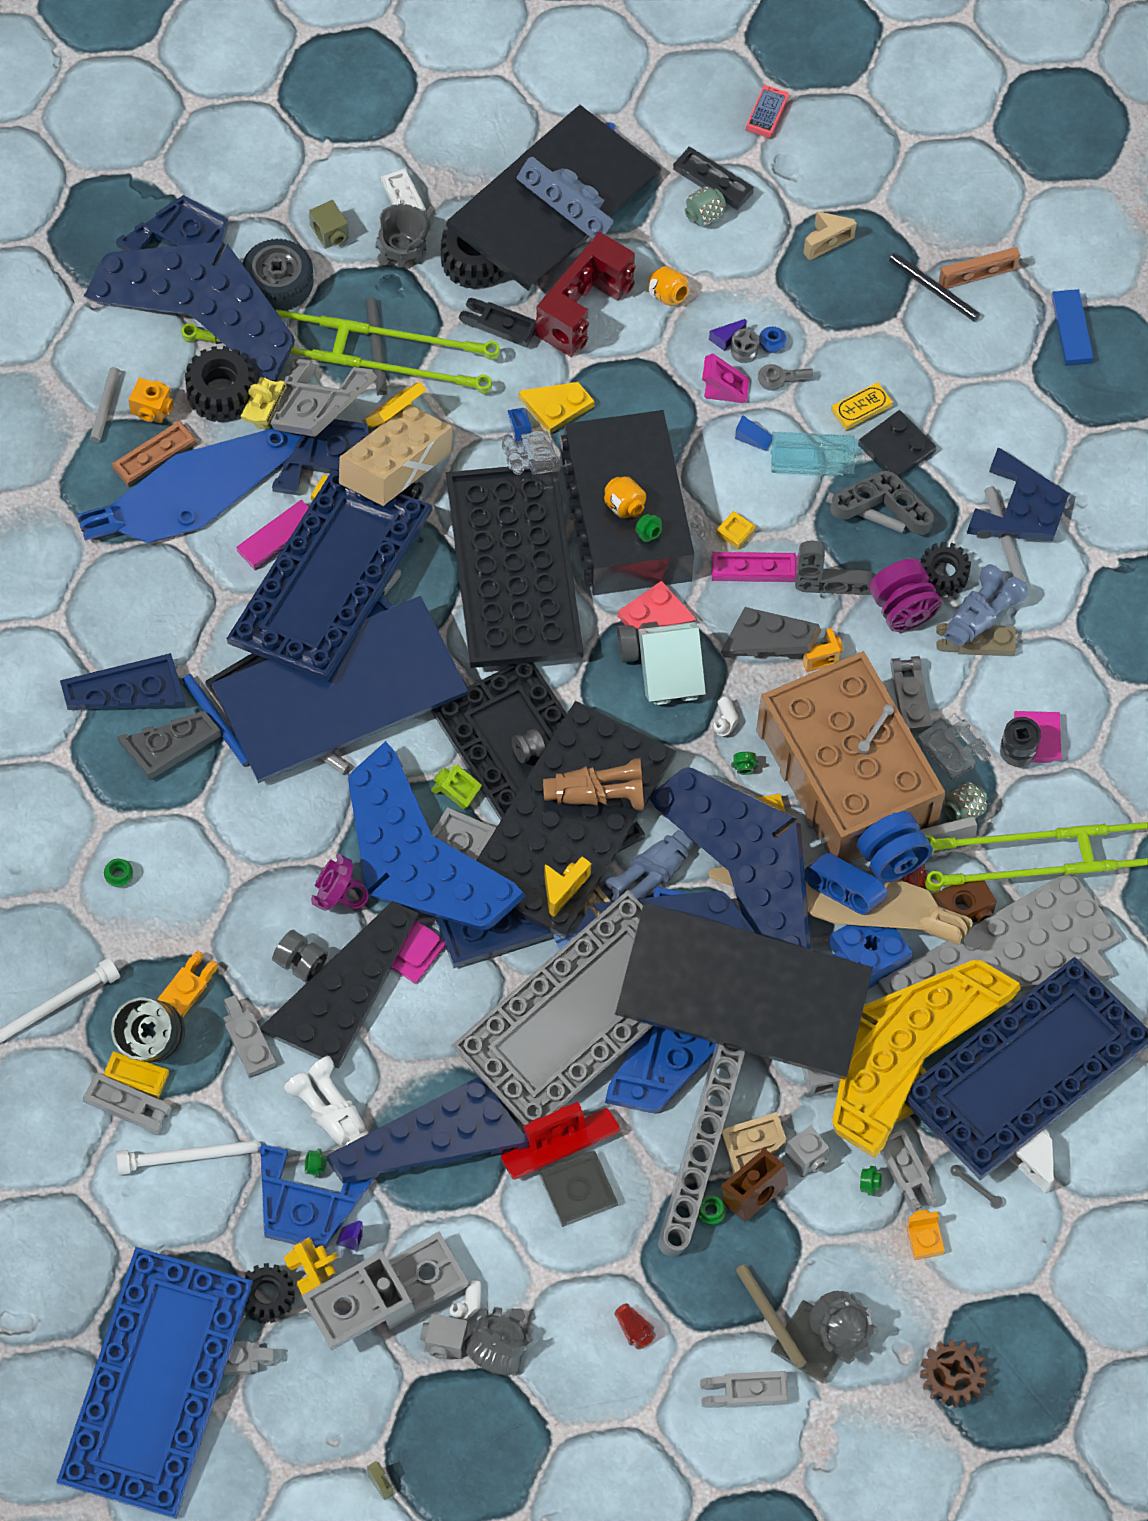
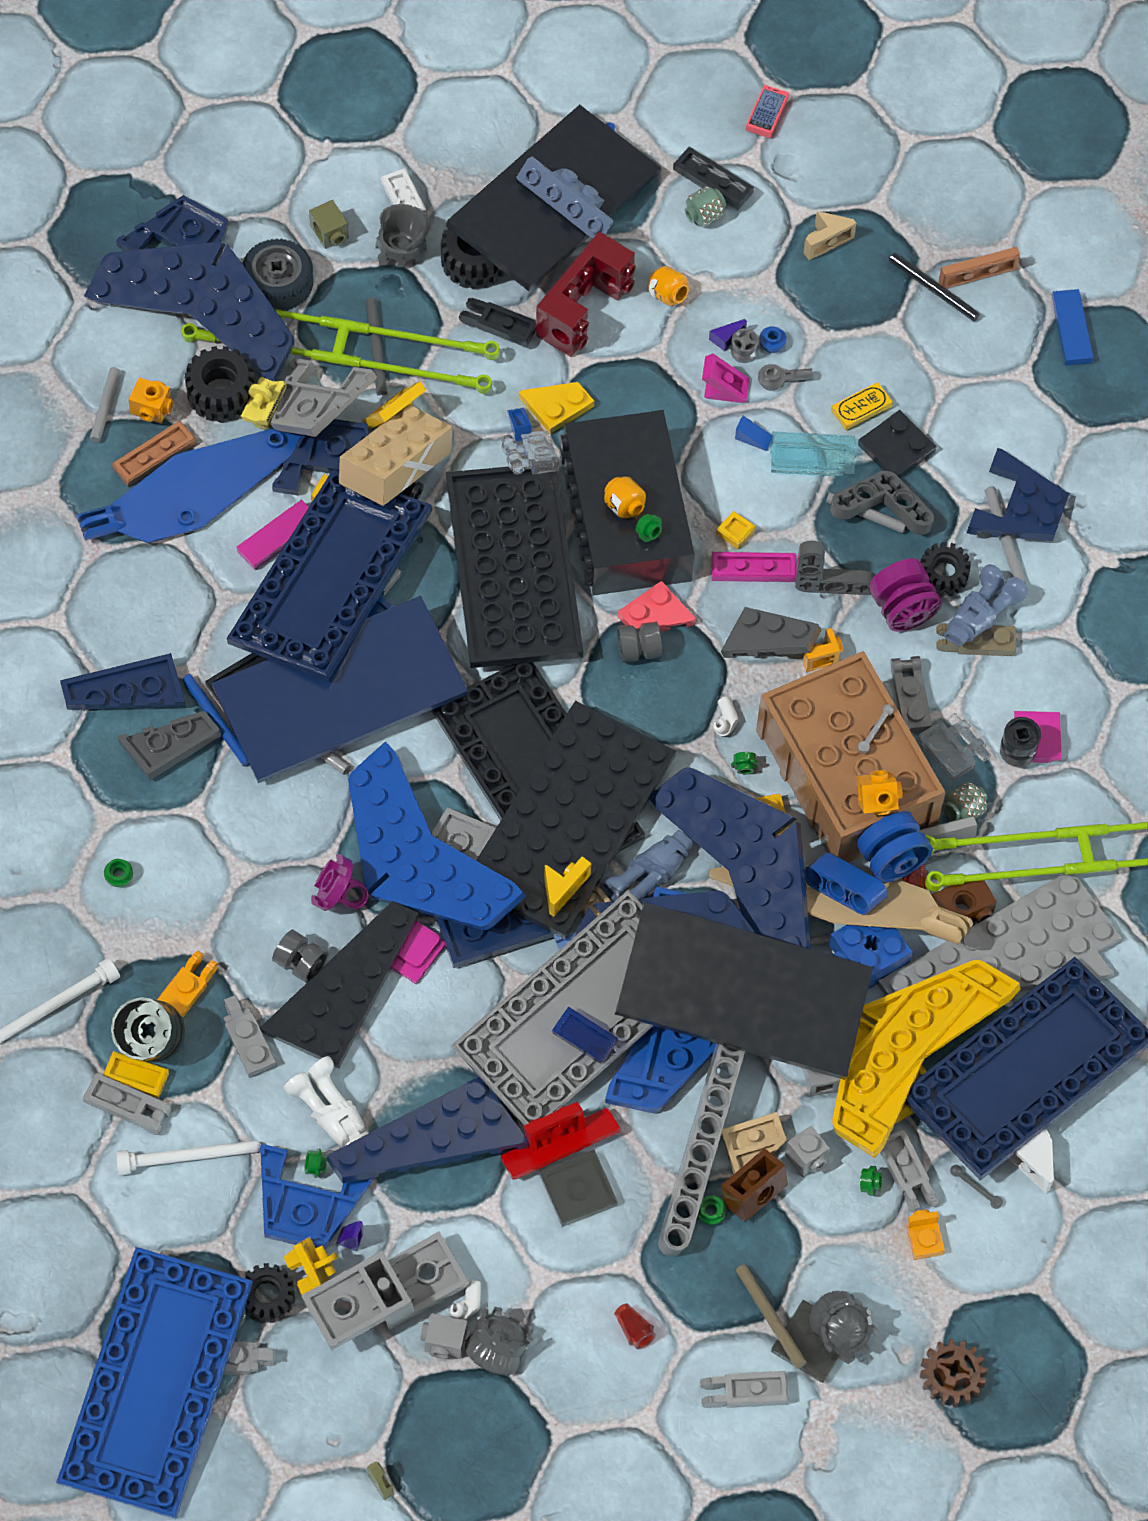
(456, 785): lime bracket -> none
(528, 745): flat silver wheel -> none
(585, 785): medium nougat piece -> none
(585, 1035): none -> clear blue tile
(672, 662): light aqua brick -> none
(878, 792): none -> light orange brick

